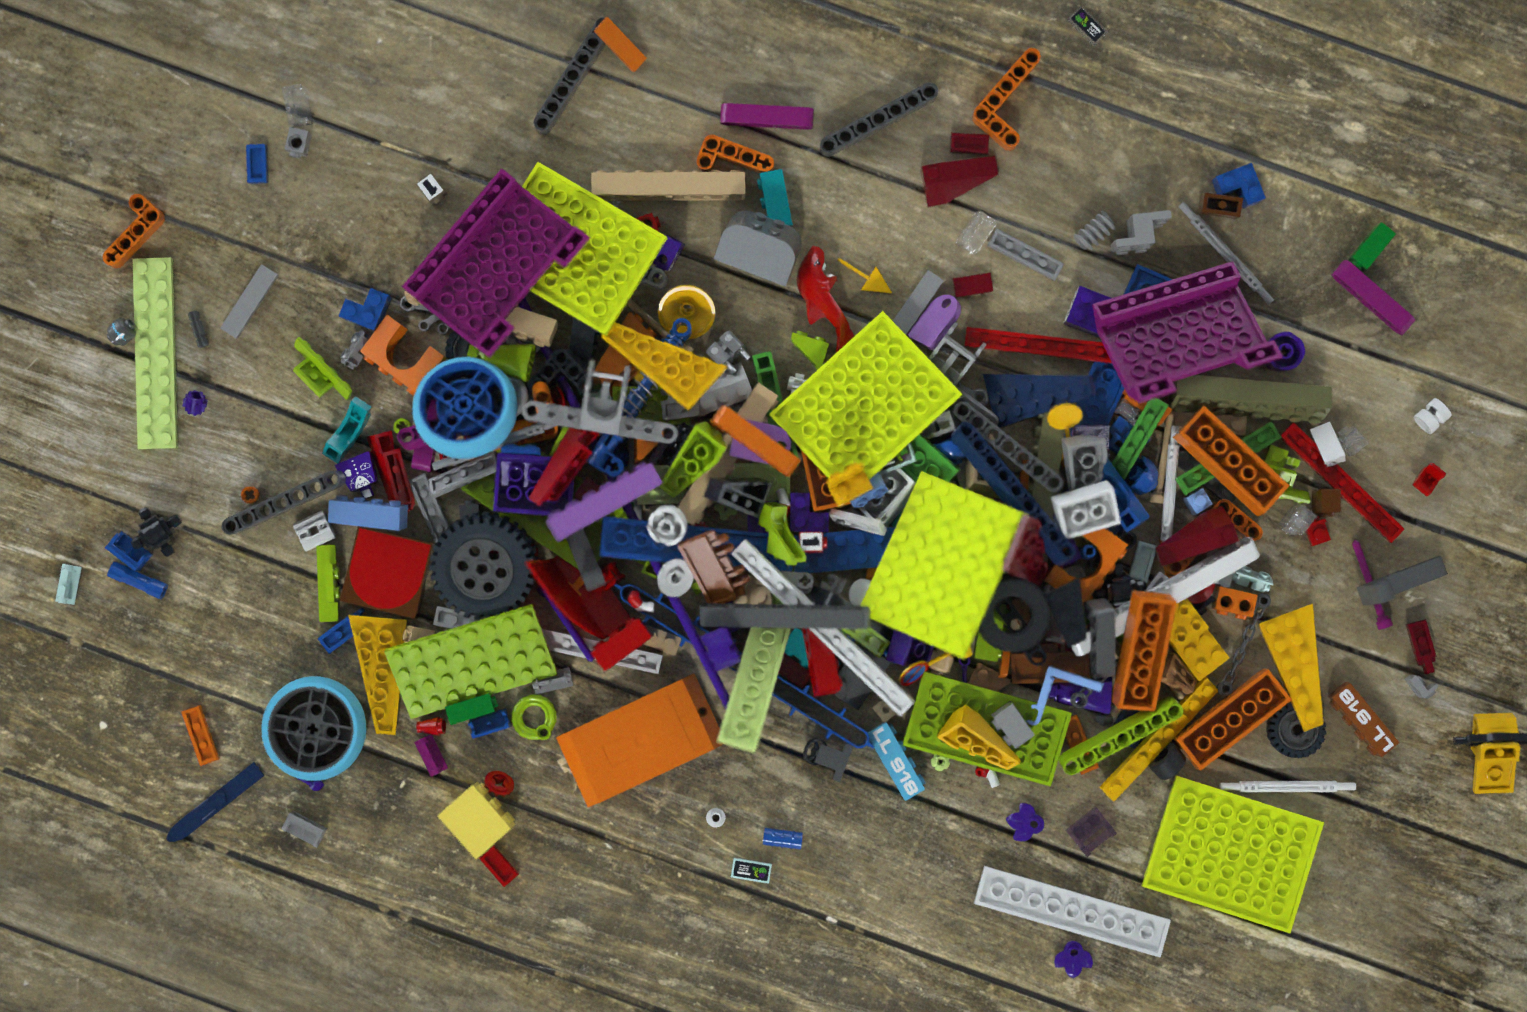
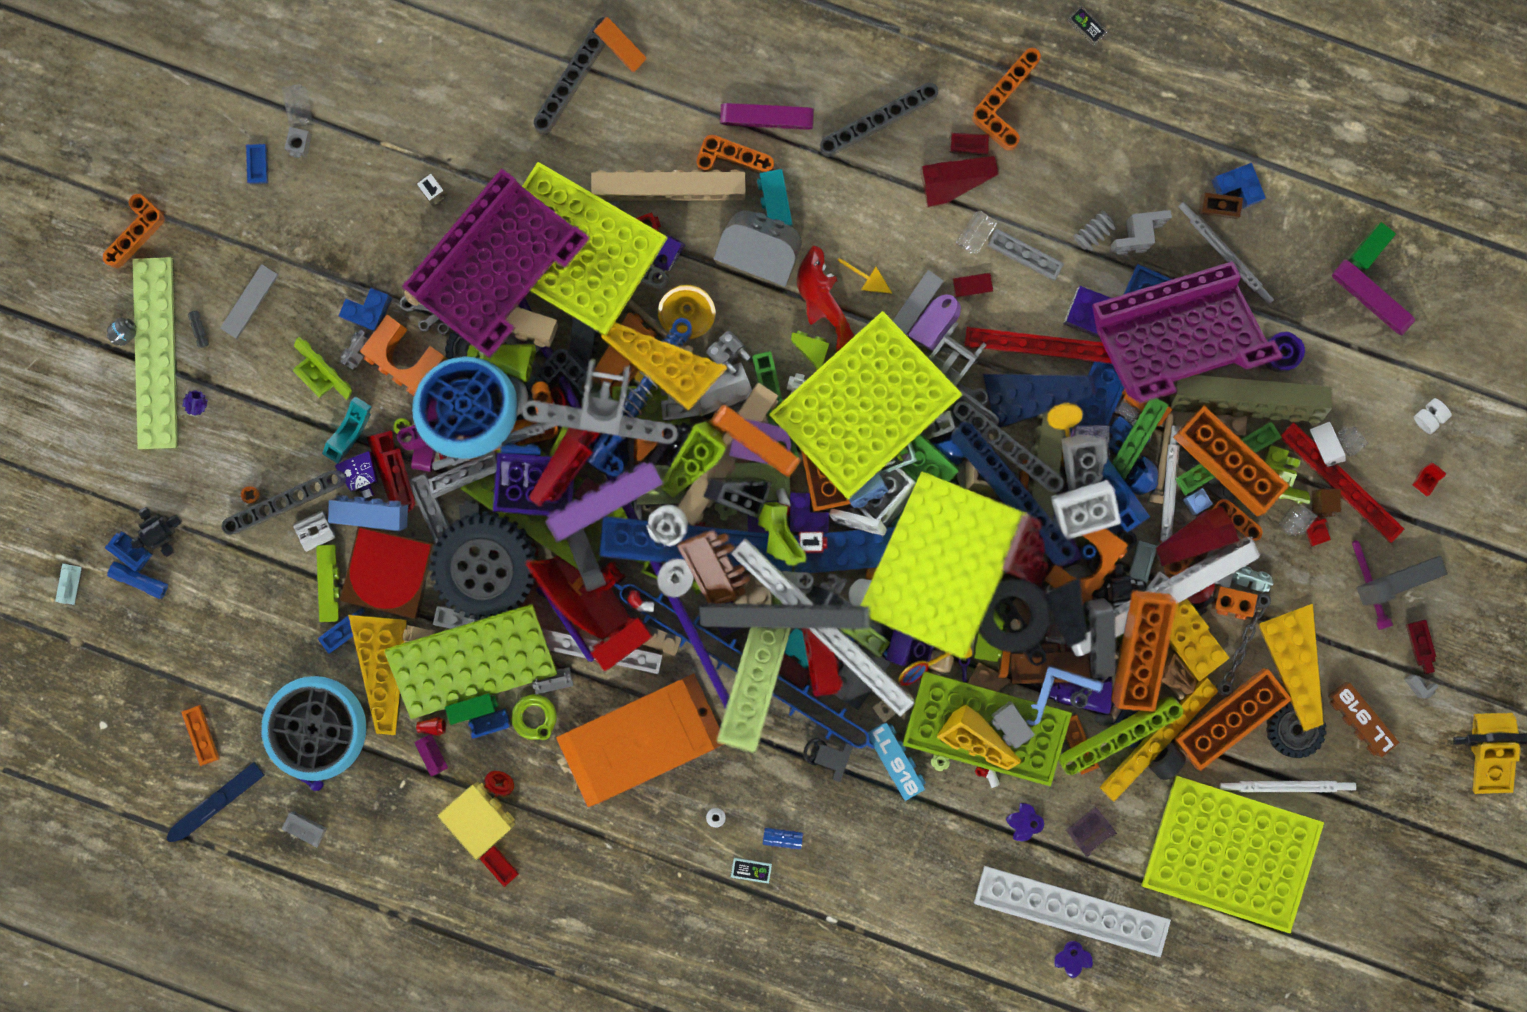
(721, 648): dark purple brick -> none
(849, 484): yellow bracket -> none

